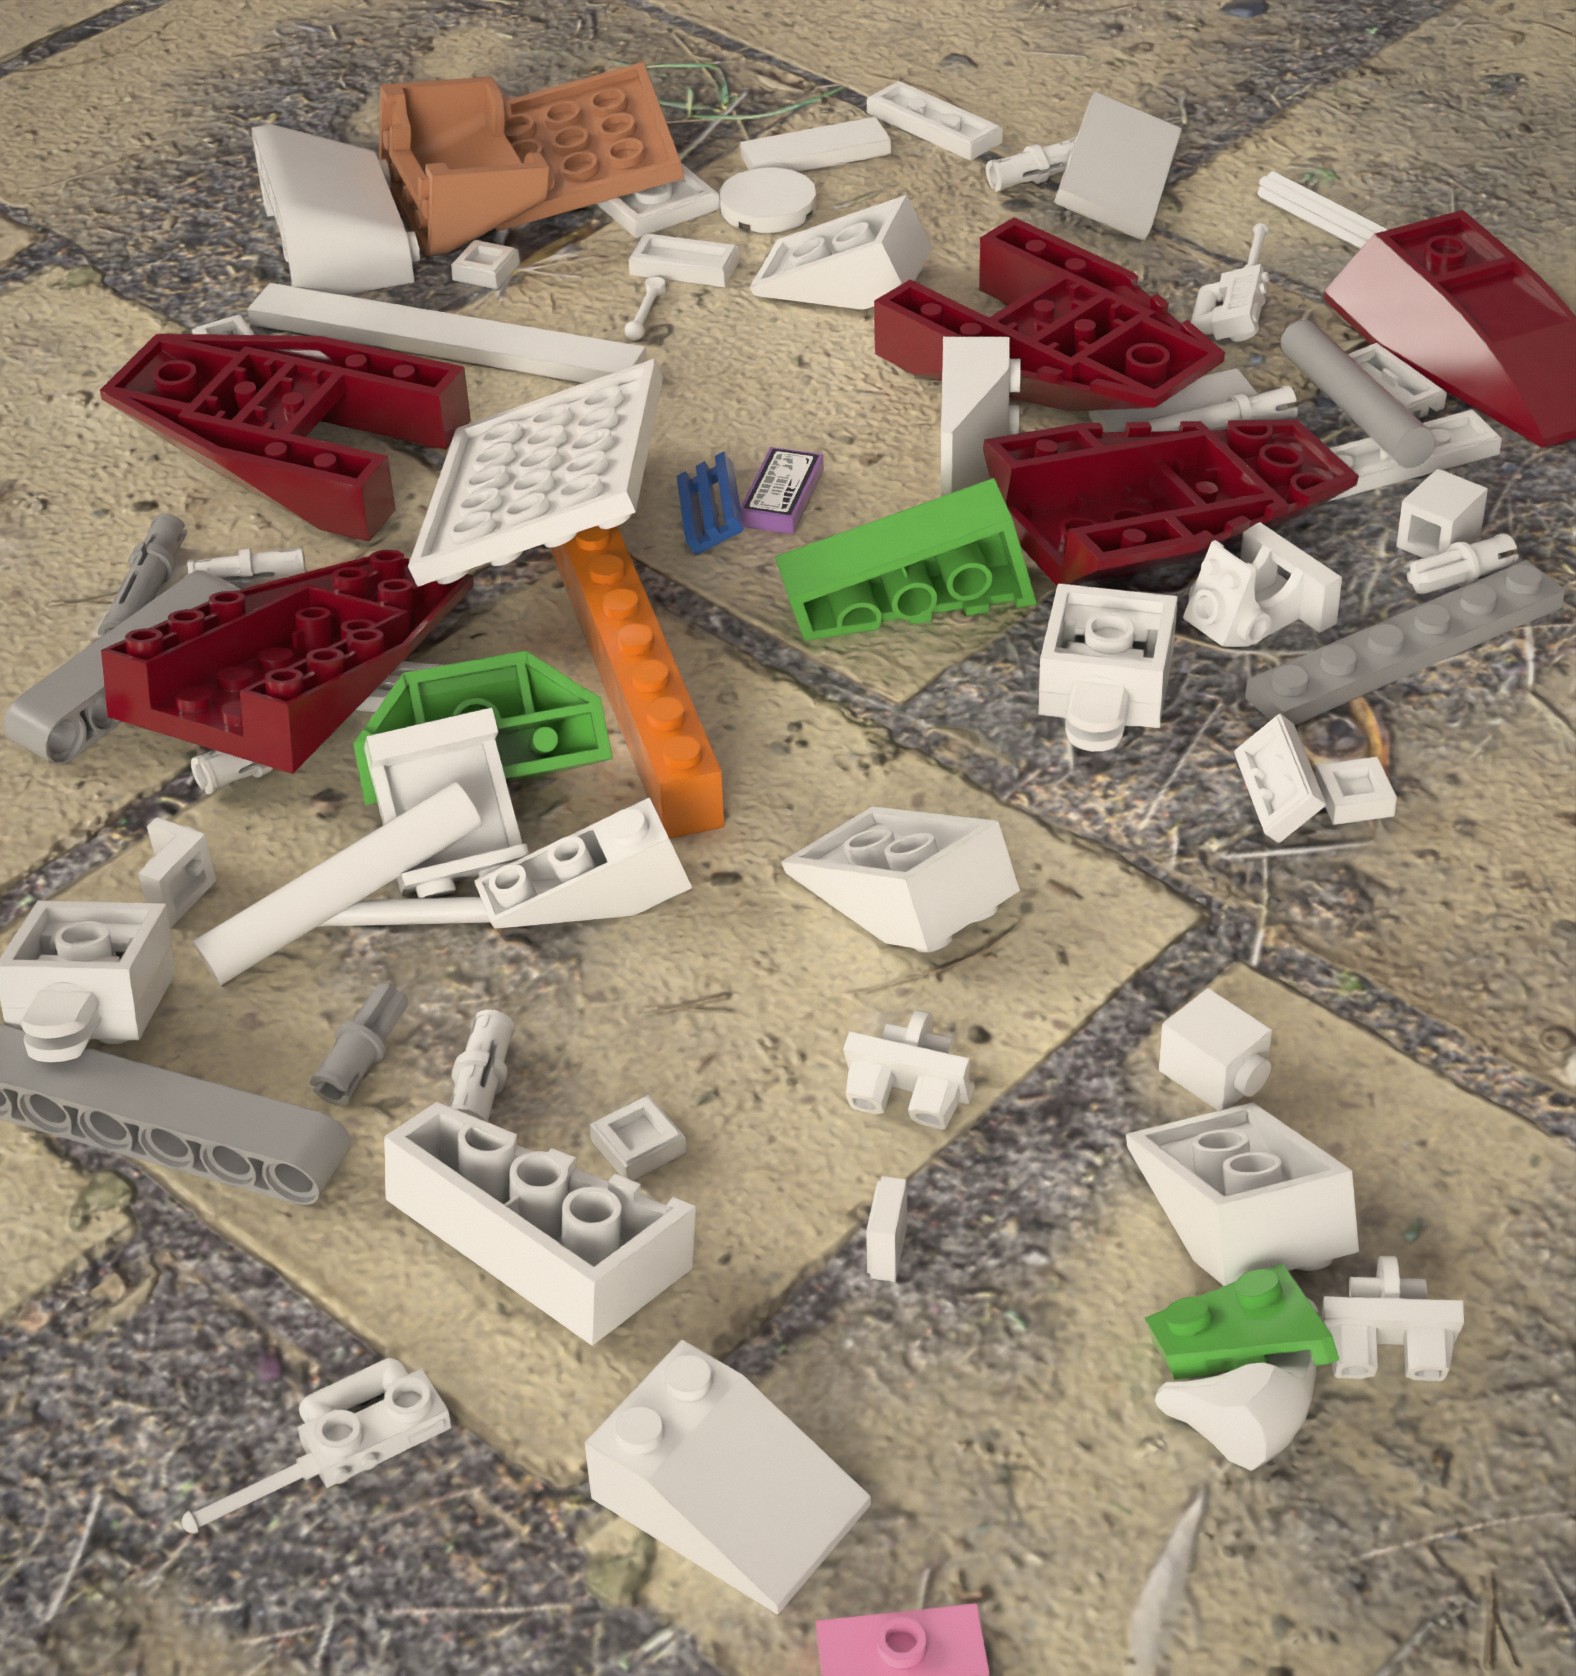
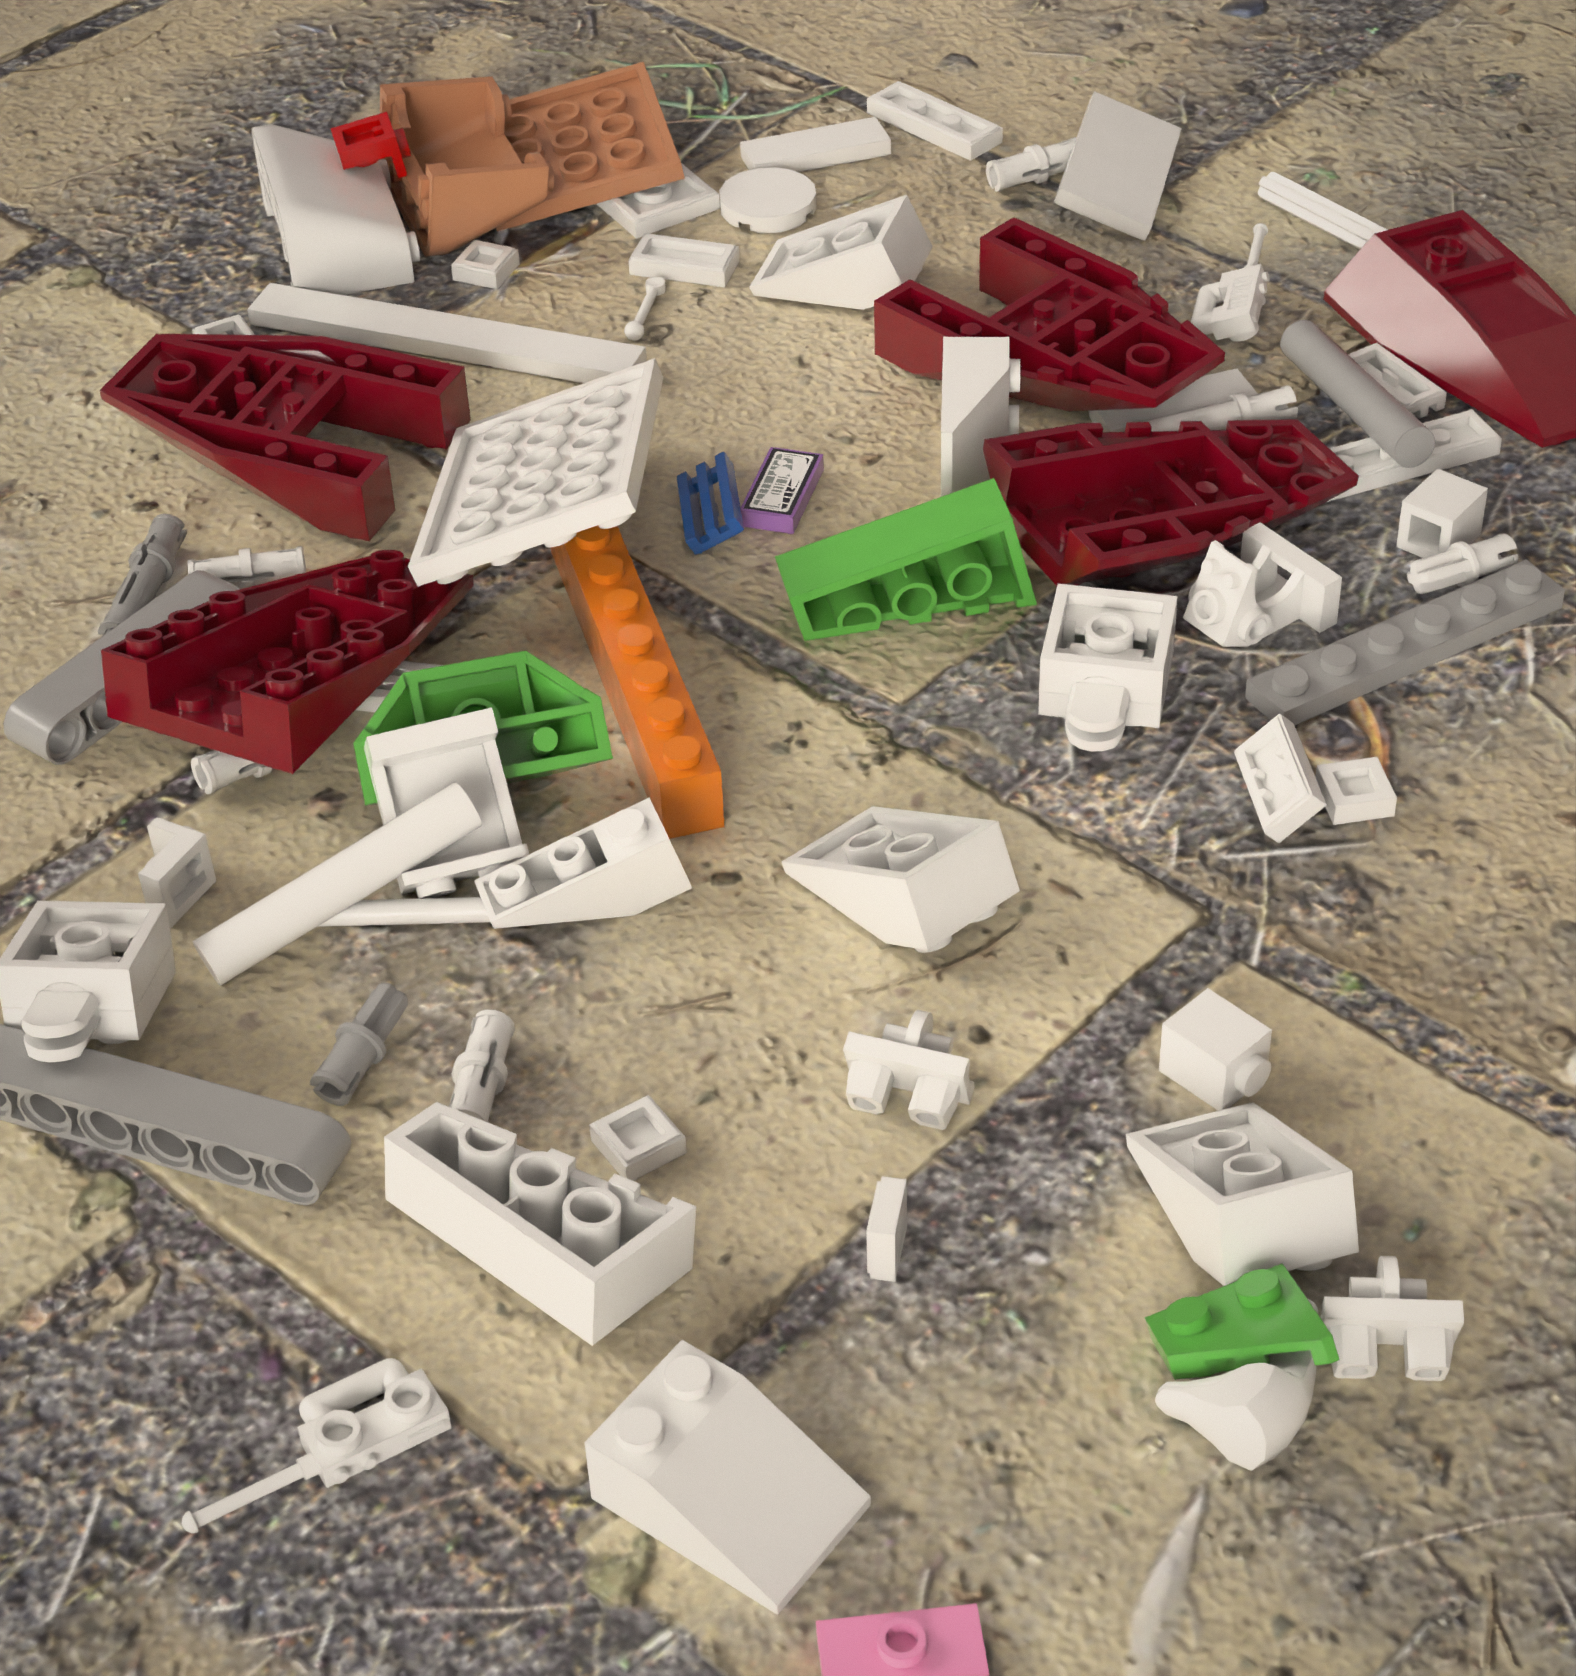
(371, 139): none -> red bracket

